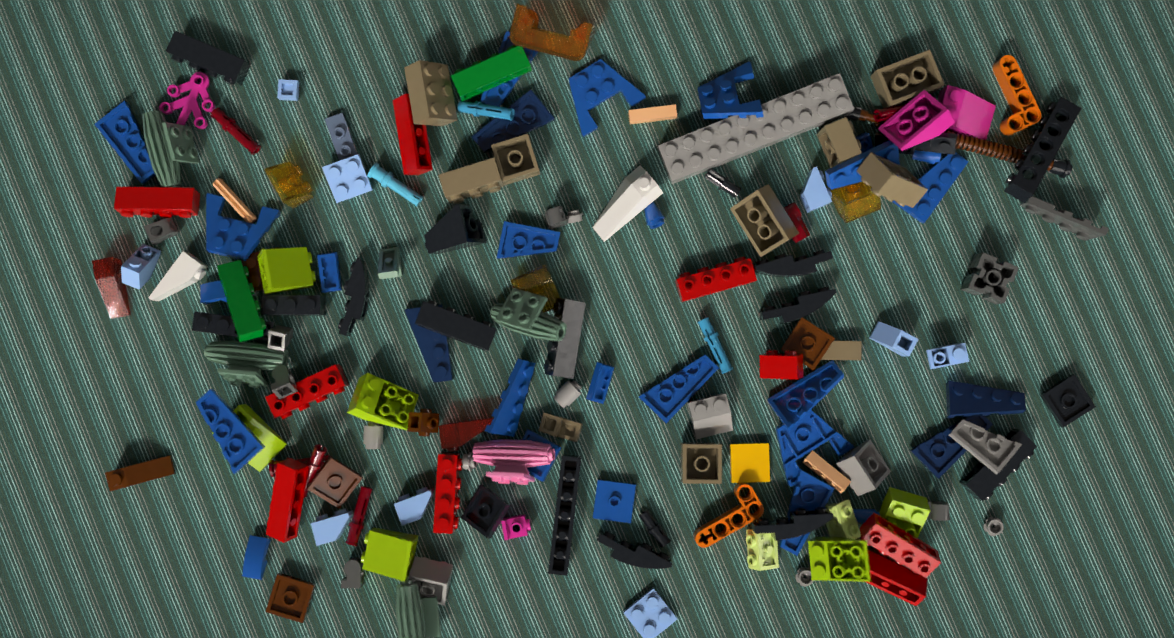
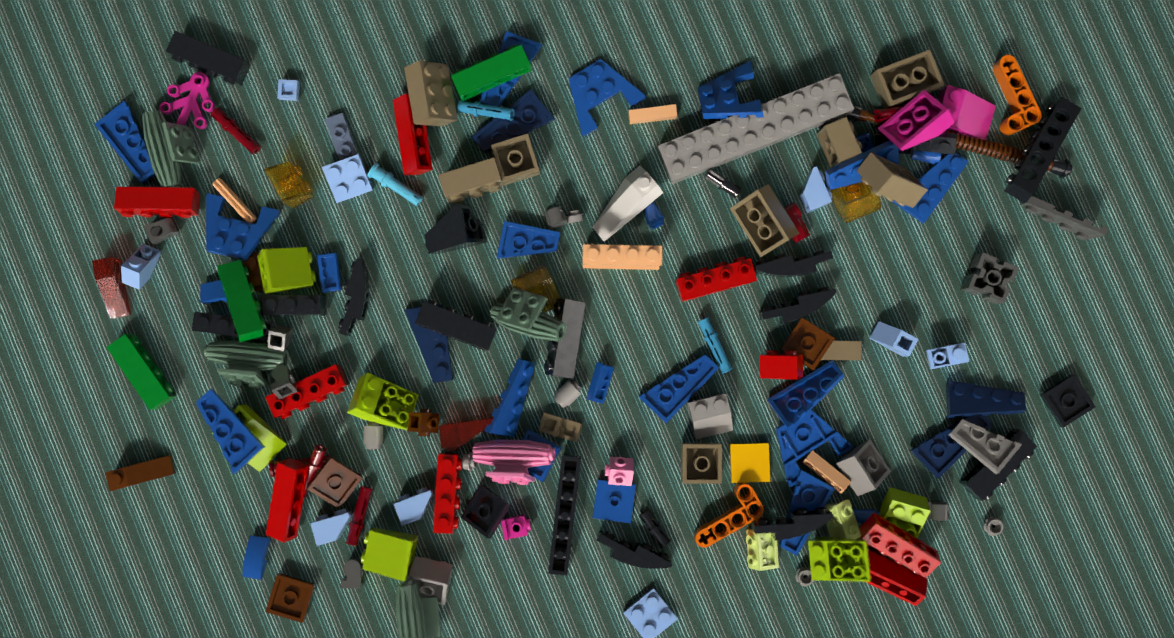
(141, 371): none -> green brick
(183, 273): white slope -> none
(389, 263): sand green slope -> none
(527, 35): clear orange windscreen -> none
(620, 471): none -> bright pink brick
(622, 257): none -> light nougat window

